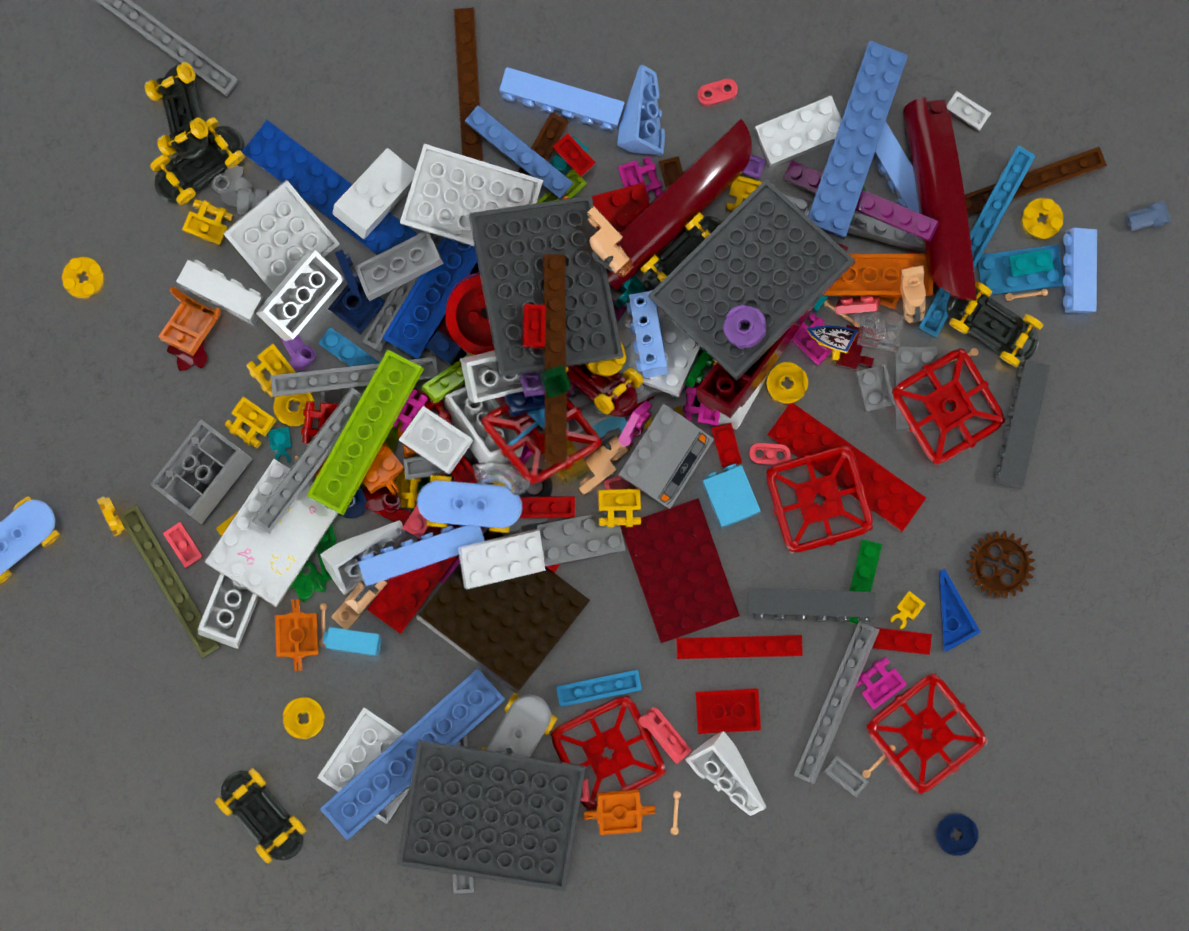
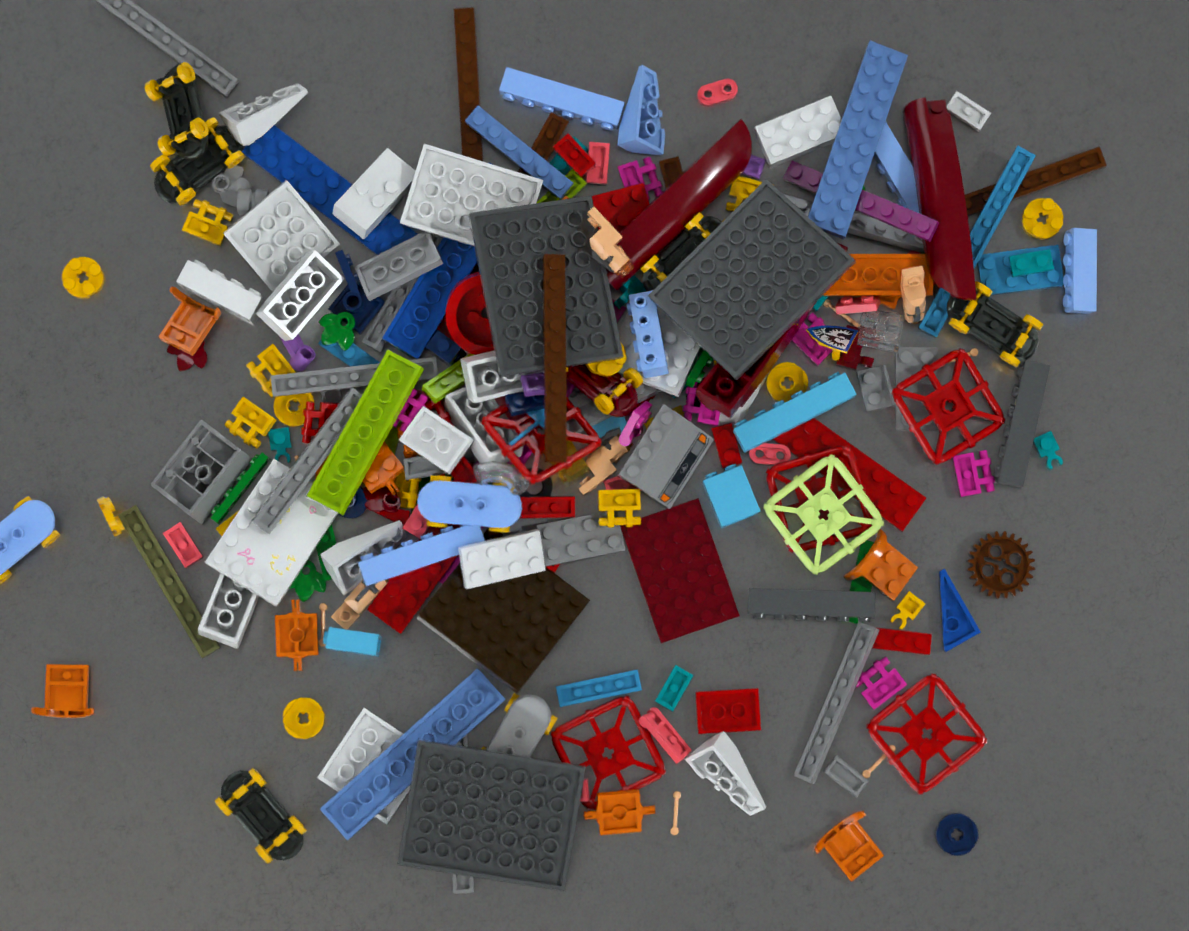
(66, 692): none -> orange piece
(244, 481): none -> green plate
(253, 120): none -> white wedge
(335, 332): none -> green plate
(533, 326): red plate -> none
(555, 381): dark green panel -> none
(600, 154): none -> coral plate
(674, 688): none -> teal plate
(739, 647): red plate -> none
(743, 338): medium lavender plate -> none
(794, 412): none -> medium azure brick
(837, 516): none -> yellowish green plate
(850, 846): none -> orange piece
(884, 568): none -> orange piece
(967, 474): none -> dark pink plate
(1009, 296): light nougat hinge -> none
(1047, 446): none -> teal plate
(1154, 215): sand blue piece -> none

